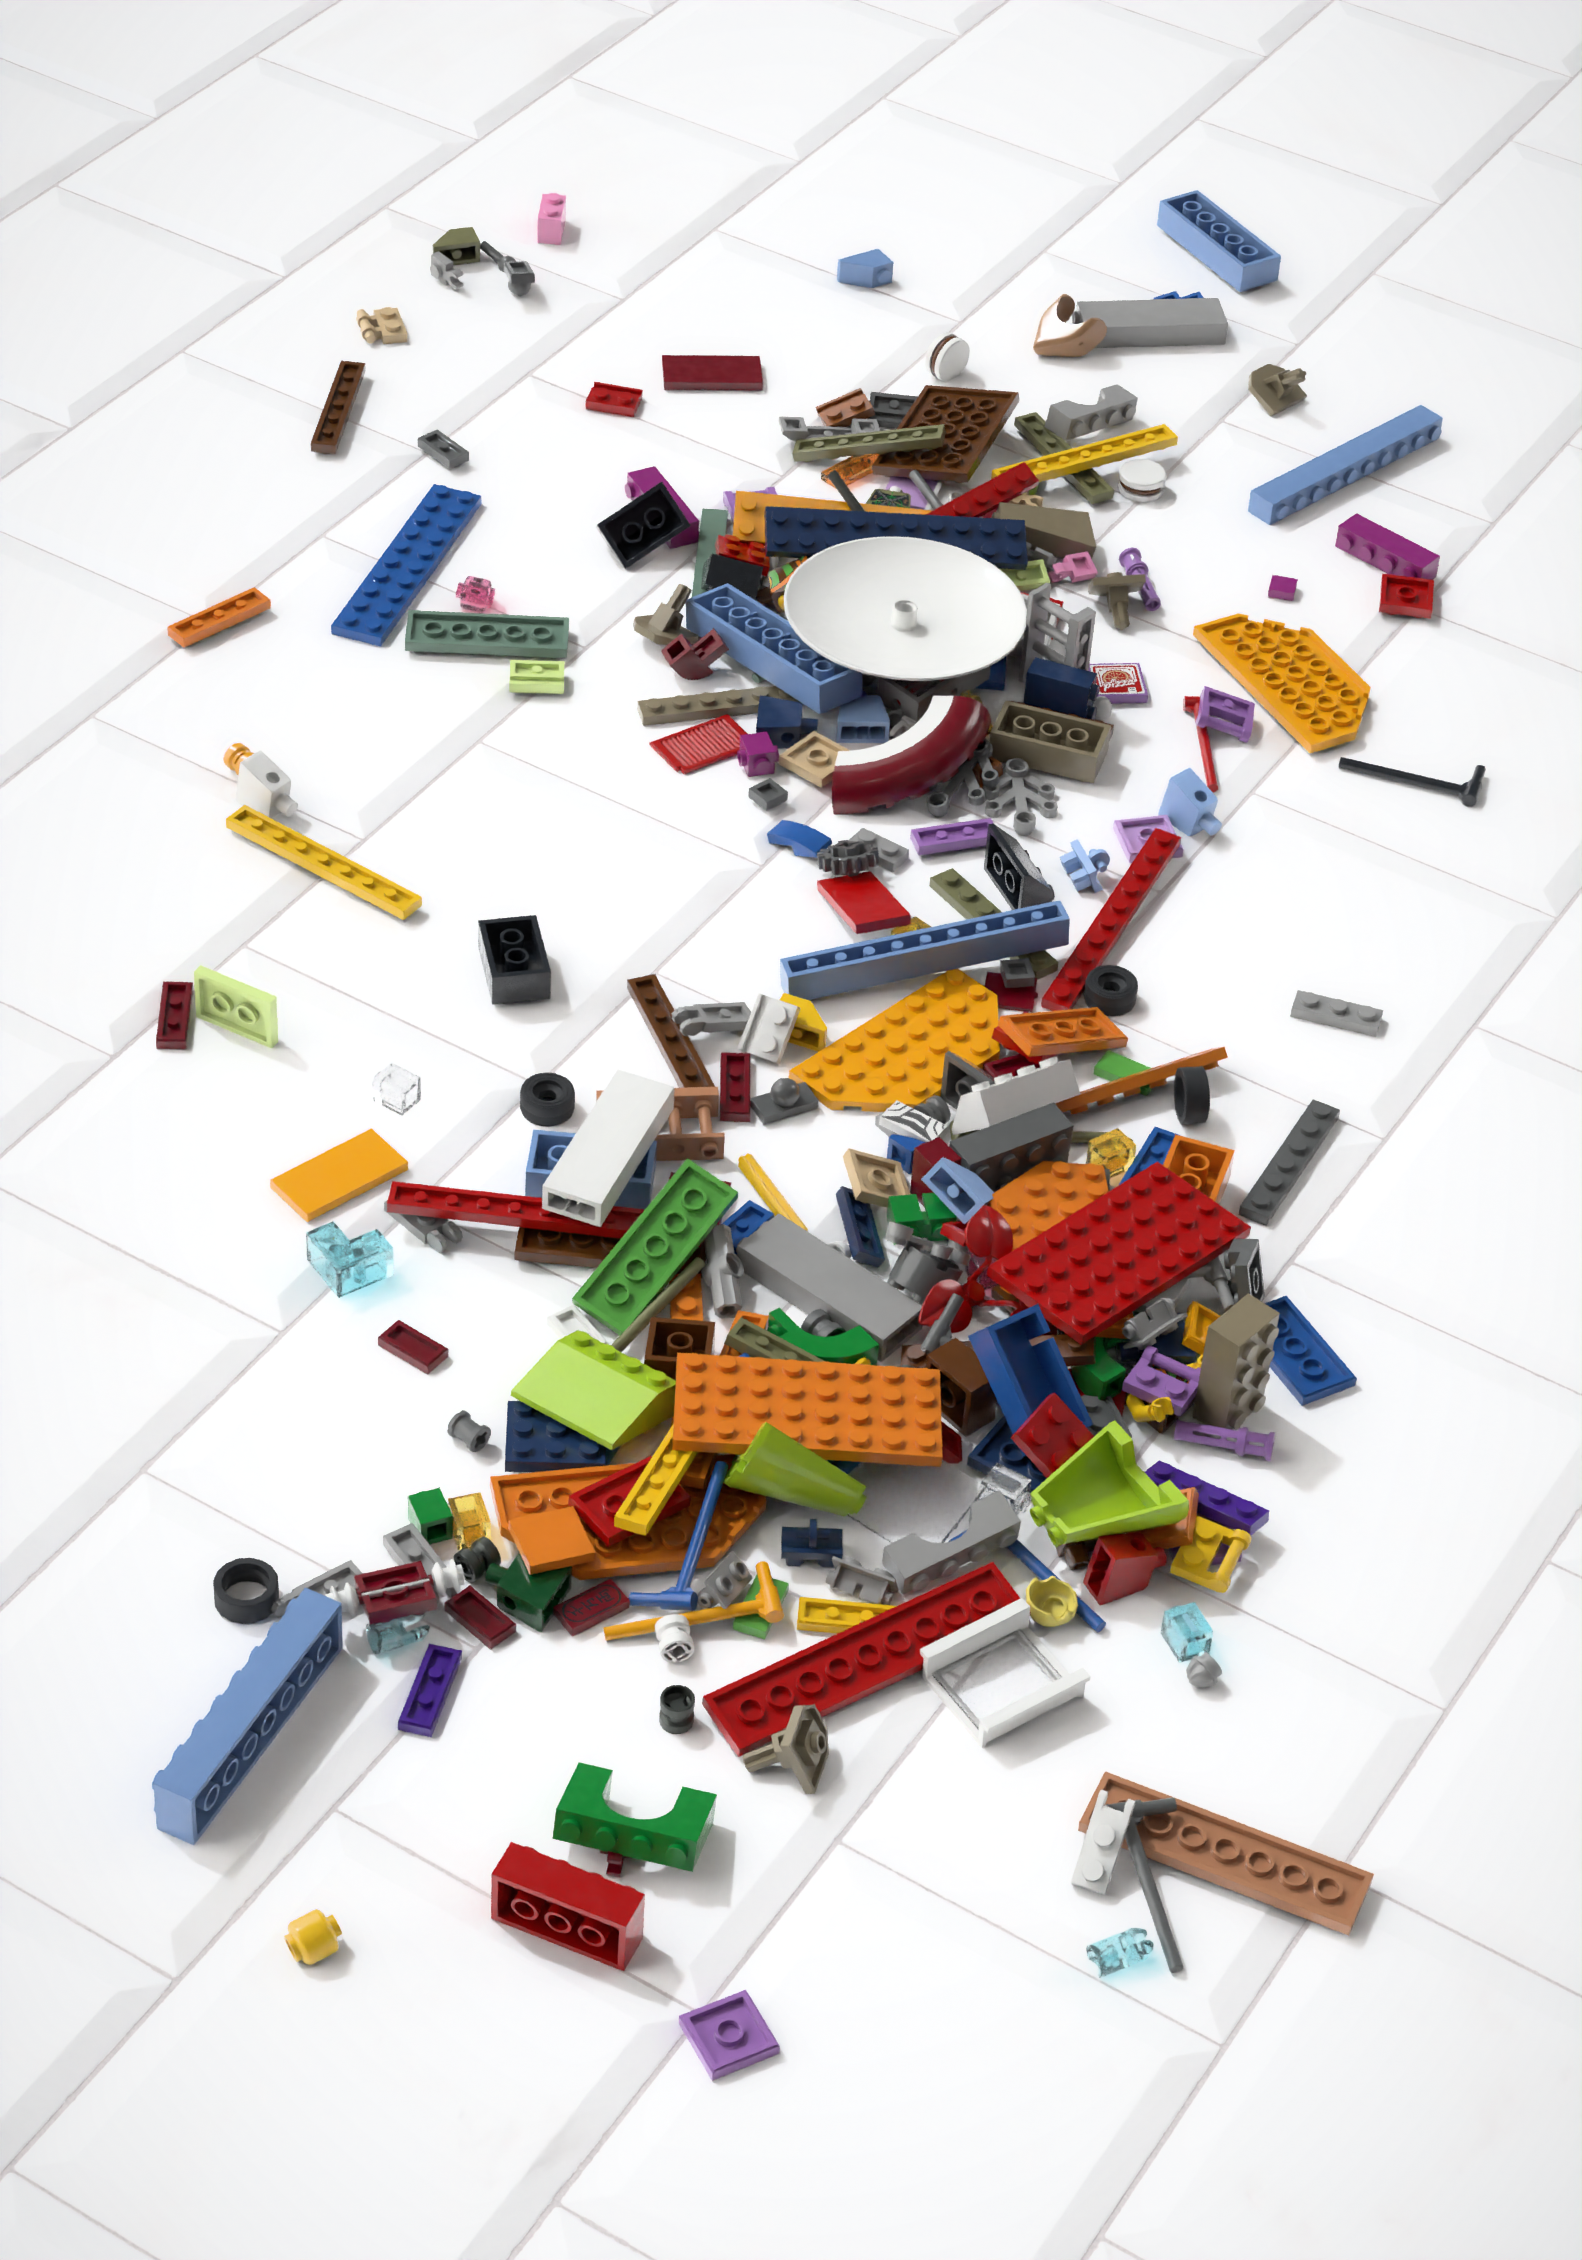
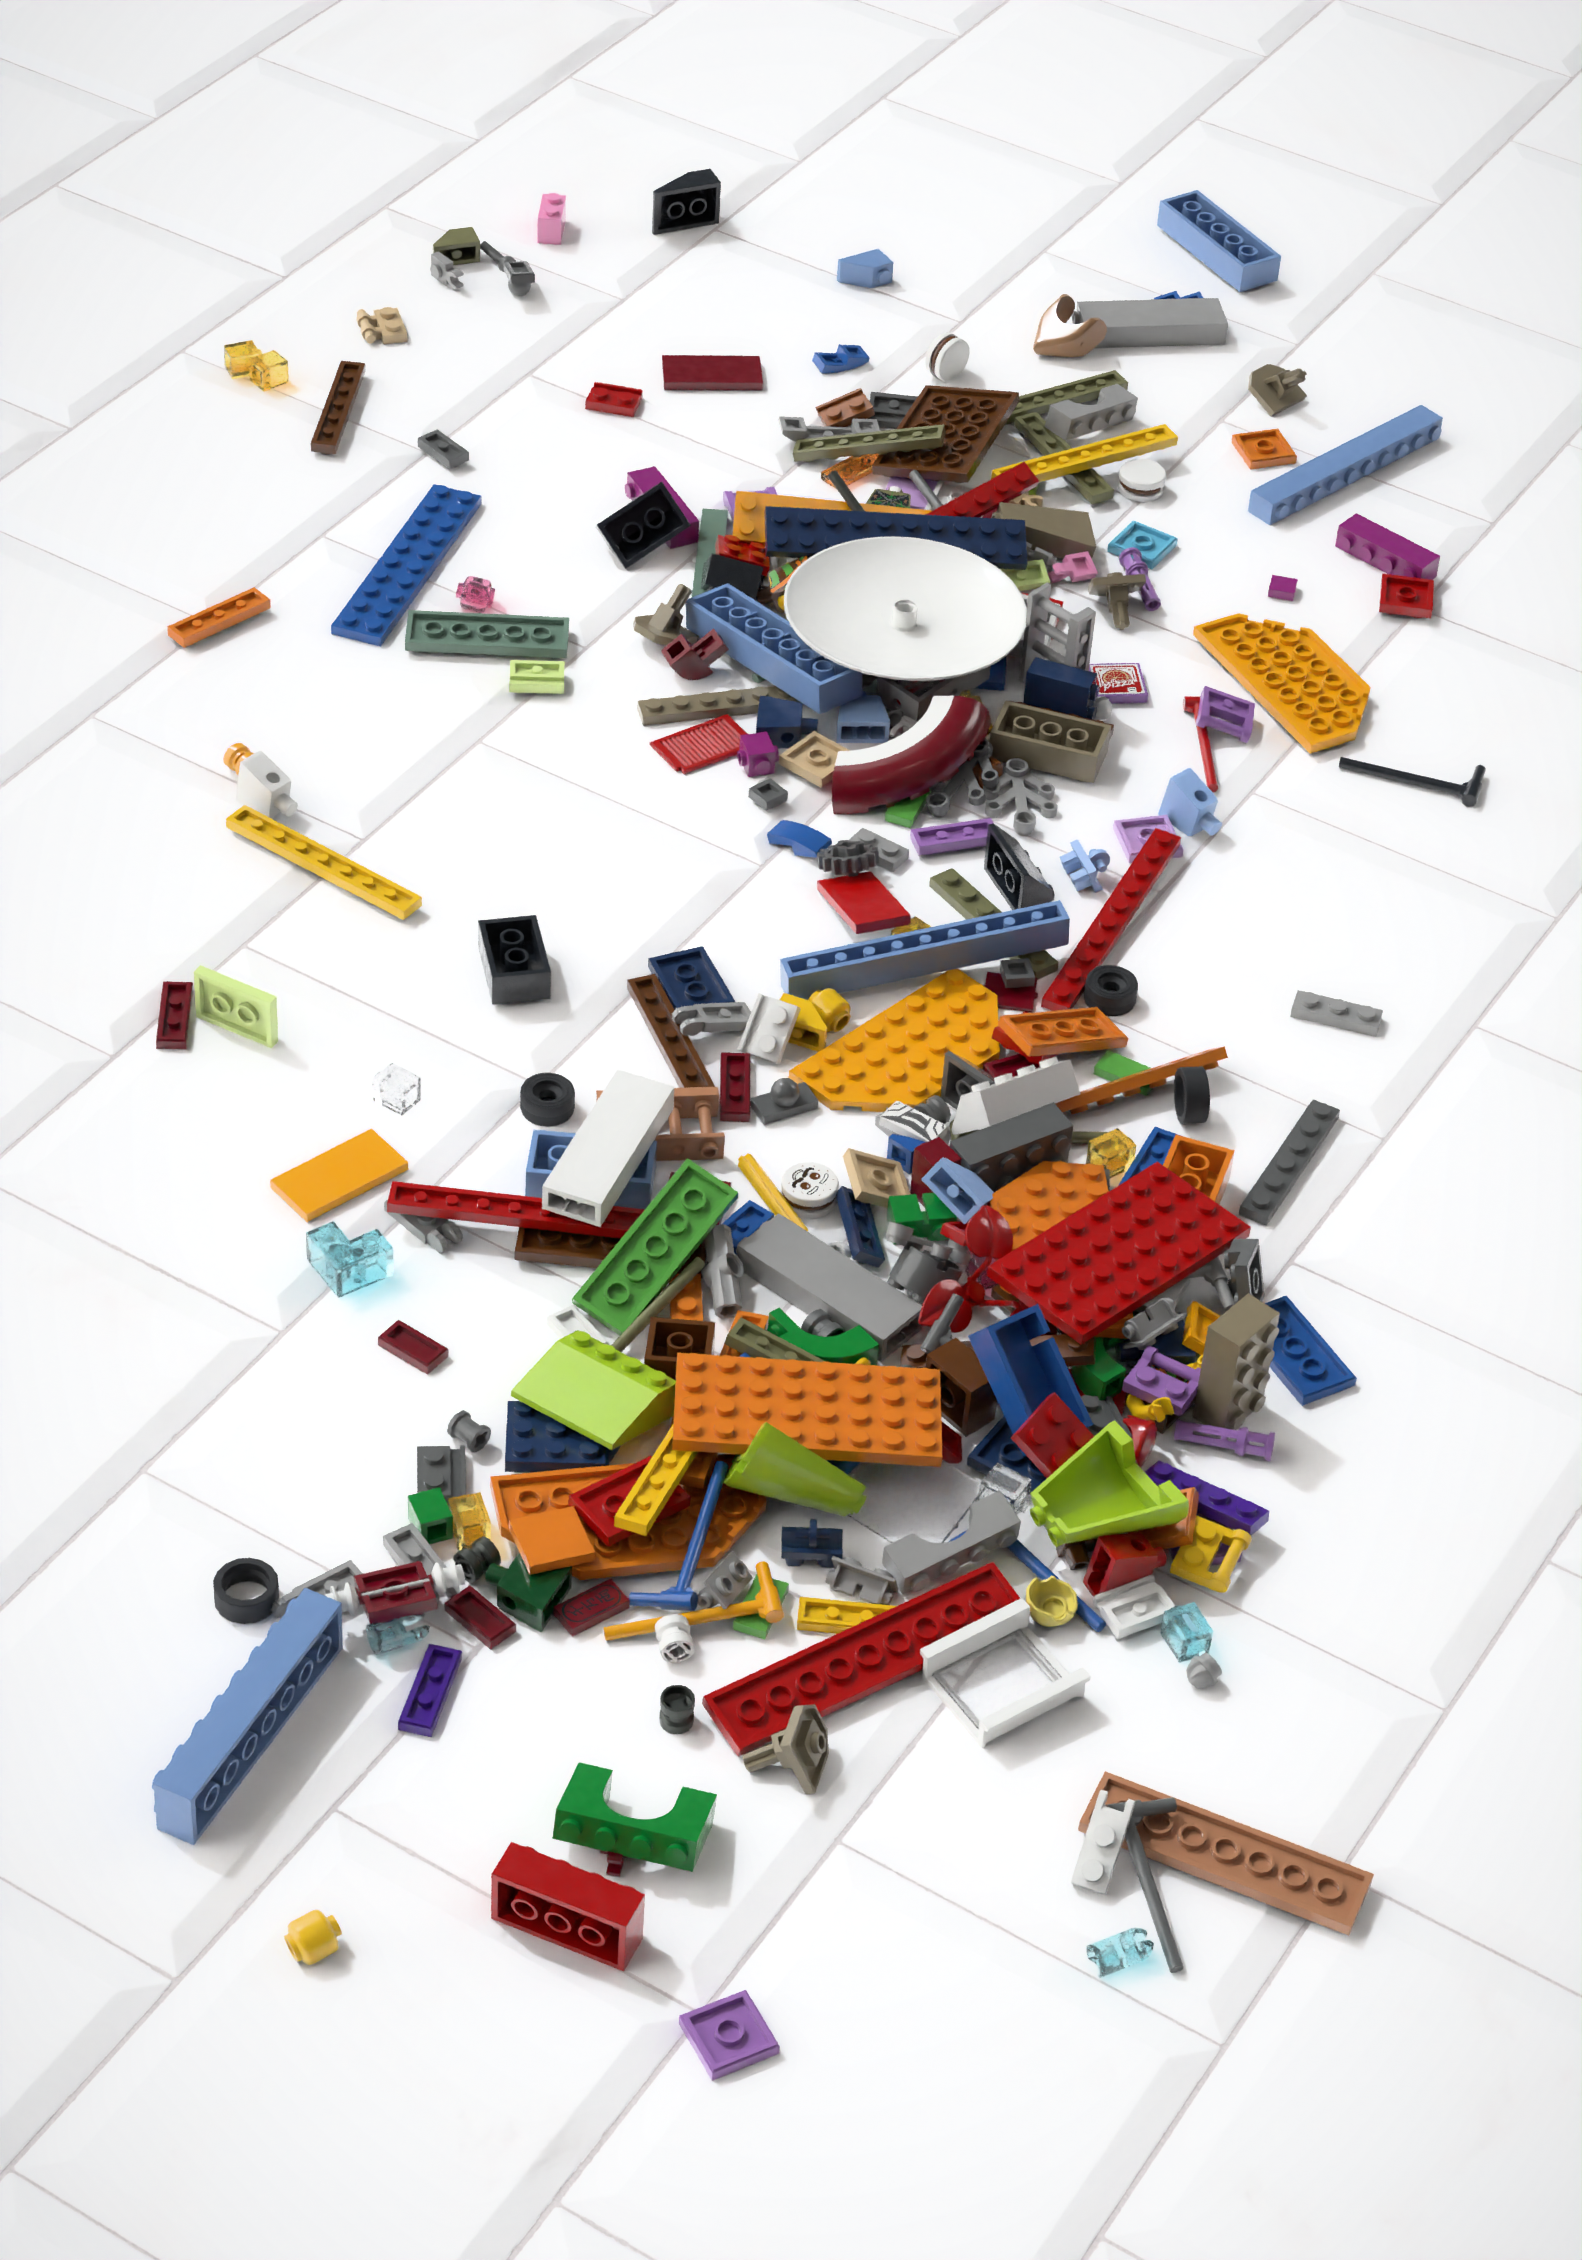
(237, 358): none -> clear yellow brick
(268, 370): none -> clear yellow panel
(442, 1468): none -> dark grey plate
(687, 202): none -> black slope
(689, 978): none -> dark blue plate
(810, 1189): none -> white head
(832, 1008): none -> yellow head
(845, 359): none -> blue slope
(906, 811): none -> bright green tile
(1076, 391): none -> olive plate
(1133, 1606): none -> white plate
(1143, 1437): none -> red hair
(1151, 542): none -> medium azure tile
(1264, 449): none -> orange tile

